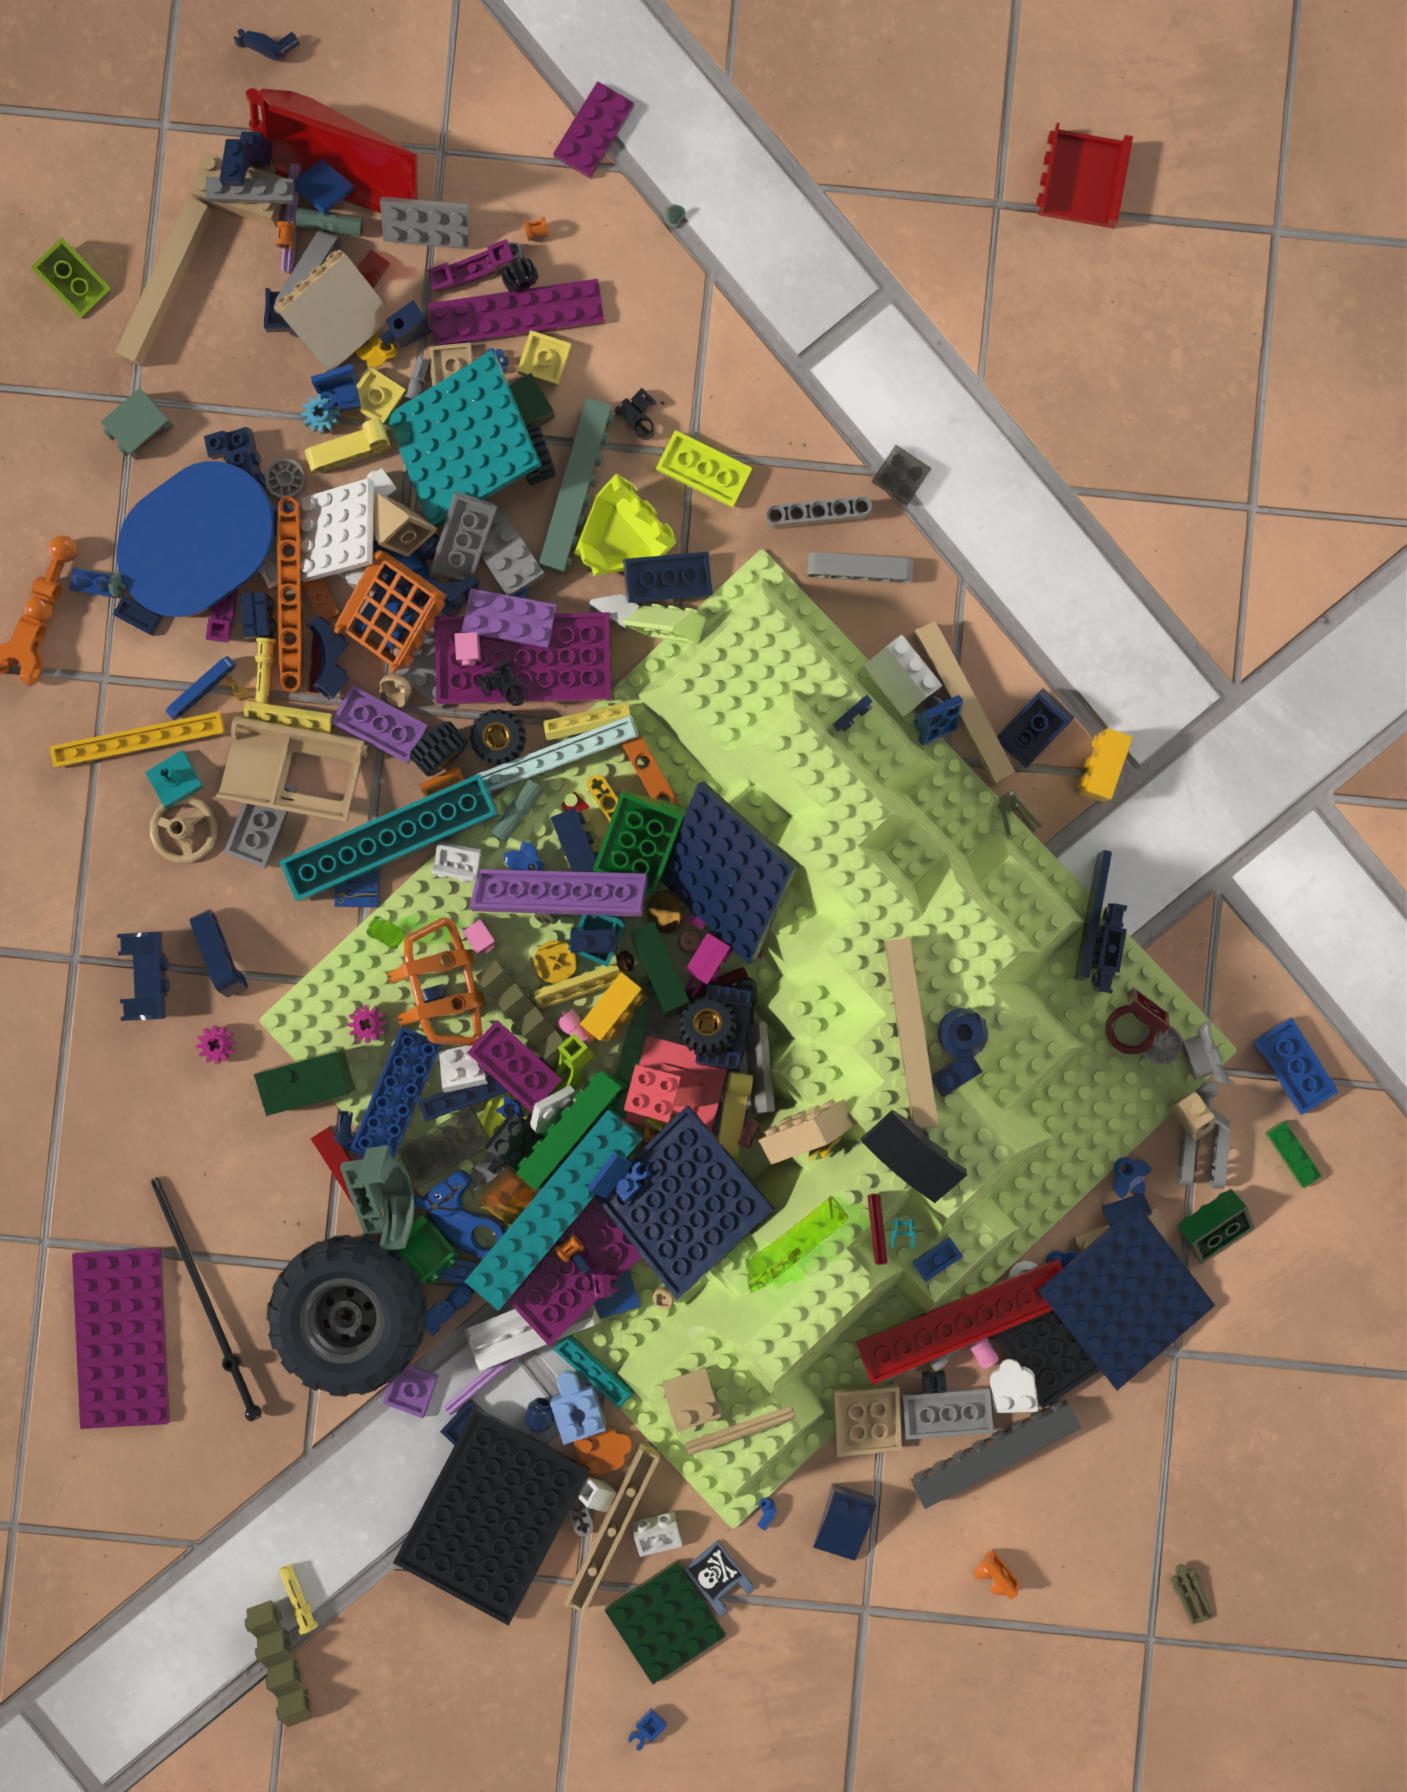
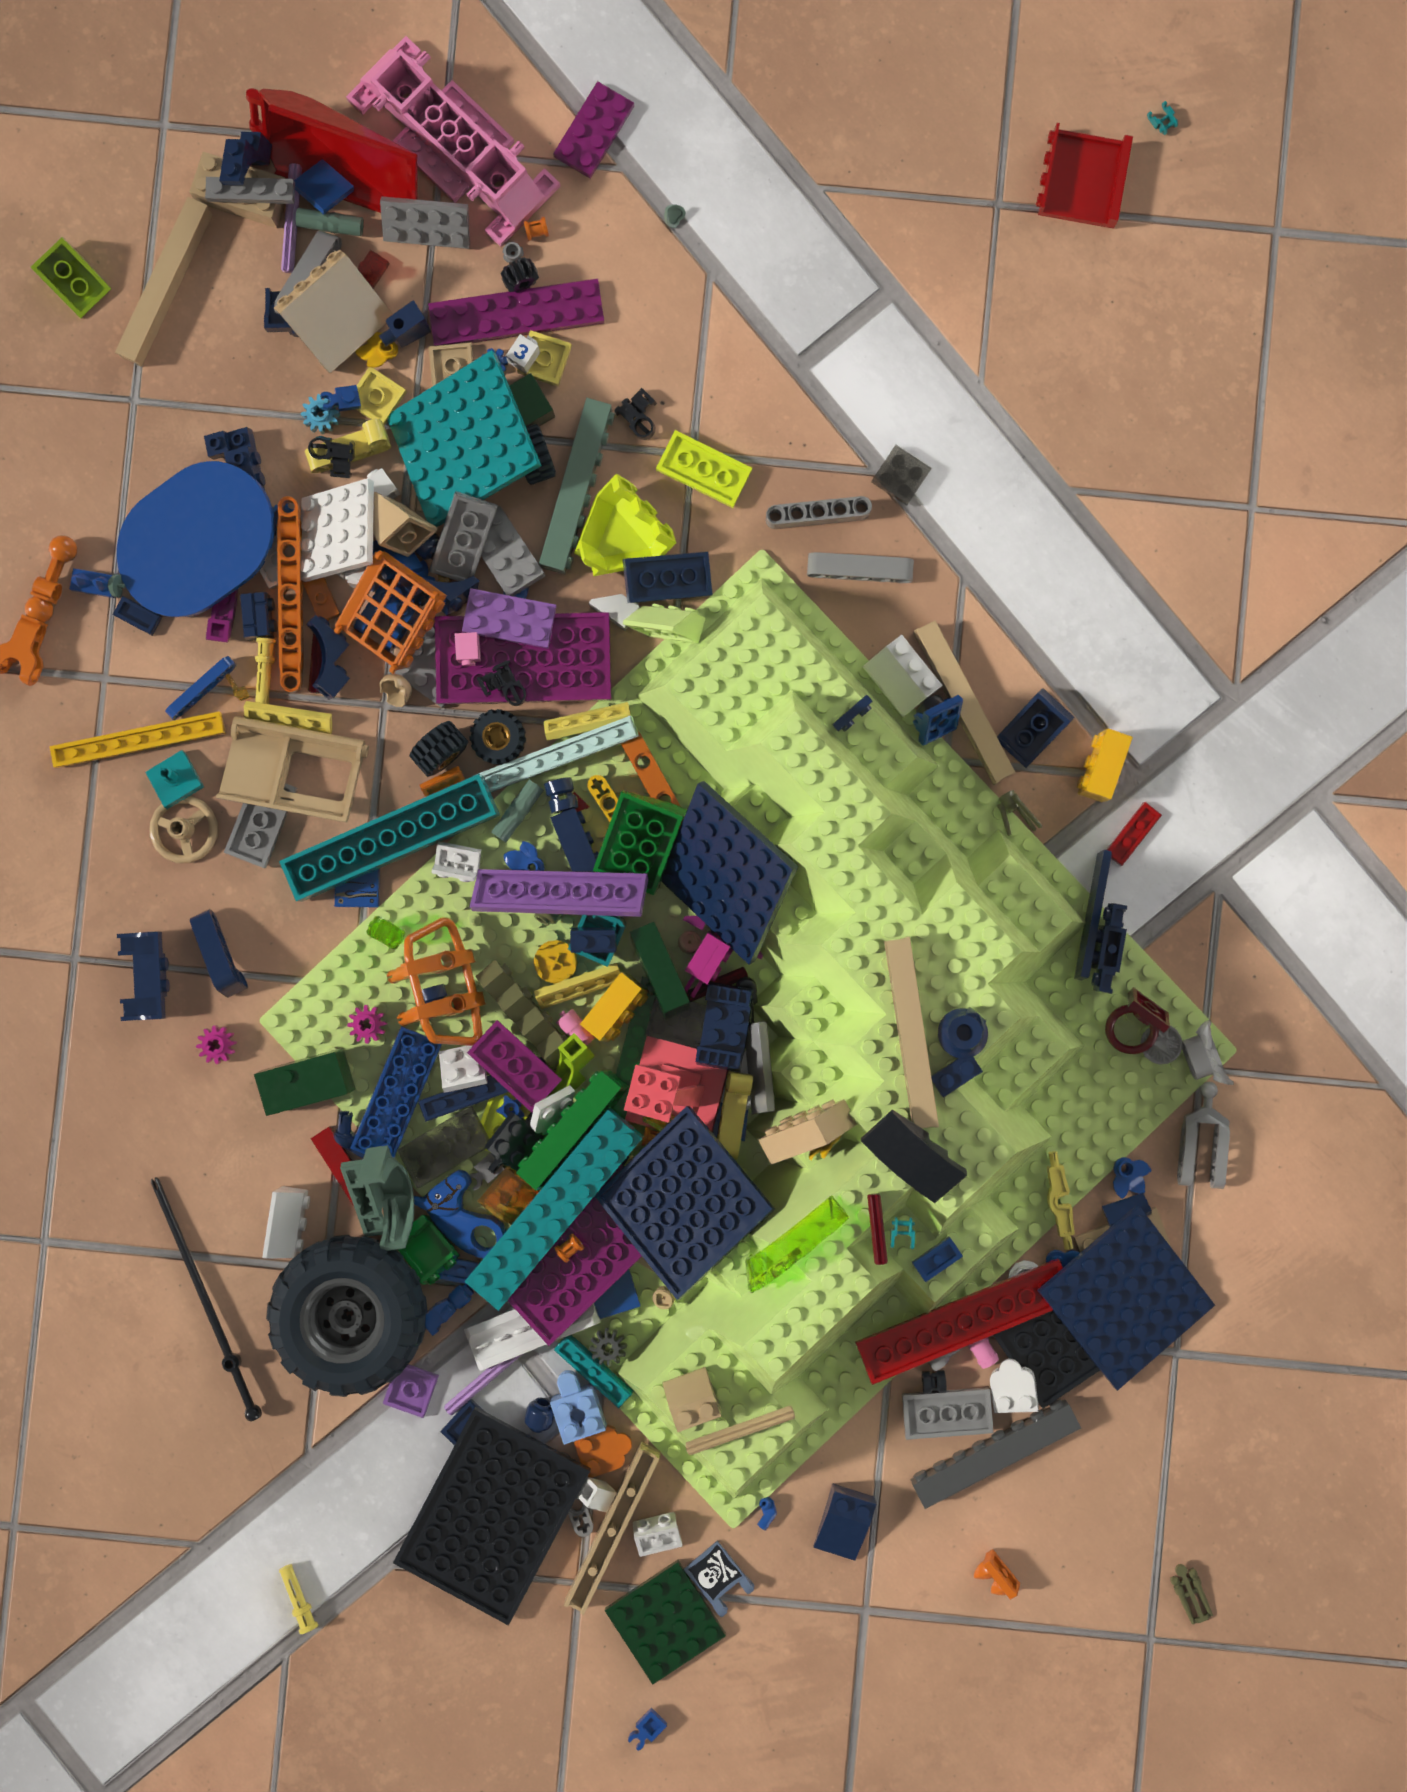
(120, 1338): magenta plate -> none
(135, 422): sand green panel -> none
(265, 45): dark blue arm -> none
(282, 1671): olive brick -> none
(285, 235): orange bush -> none
(285, 478): light grey wheel -> none
(286, 1223): none -> white slope
(335, 378): blue tile -> none
(339, 452): none -> black piece
(379, 723): medium lavender plate -> none
(417, 378): light grey axle -> none
(454, 139): none -> bright pink piece
(471, 268): magenta slope -> none
(480, 937): bright pink brick -> none
(523, 353): none -> white brick
(559, 788): none -> dark blue wheel
(583, 1264): dark blue tile -> none
(599, 1347): none -> dark grey gear
(602, 1285): magenta tile -> none
(609, 1175): blue tile -> none
(625, 961): reddish brown plate -> none
(629, 1183): blue plate -> none
(666, 911): pearl gold tile -> none
(708, 1027): black wheel -> none
(748, 1133): pin -> none
(867, 1420): tan plate -> none
(1059, 1188): none -> light yellow piece
(1133, 833): none -> red tile
(1157, 123): none -> teal piece
(1194, 1115): tan torso -> none
(1216, 1225): dark green slope -> none
(1293, 1154): green plate -> none
(1295, 1066): blue plate -> none

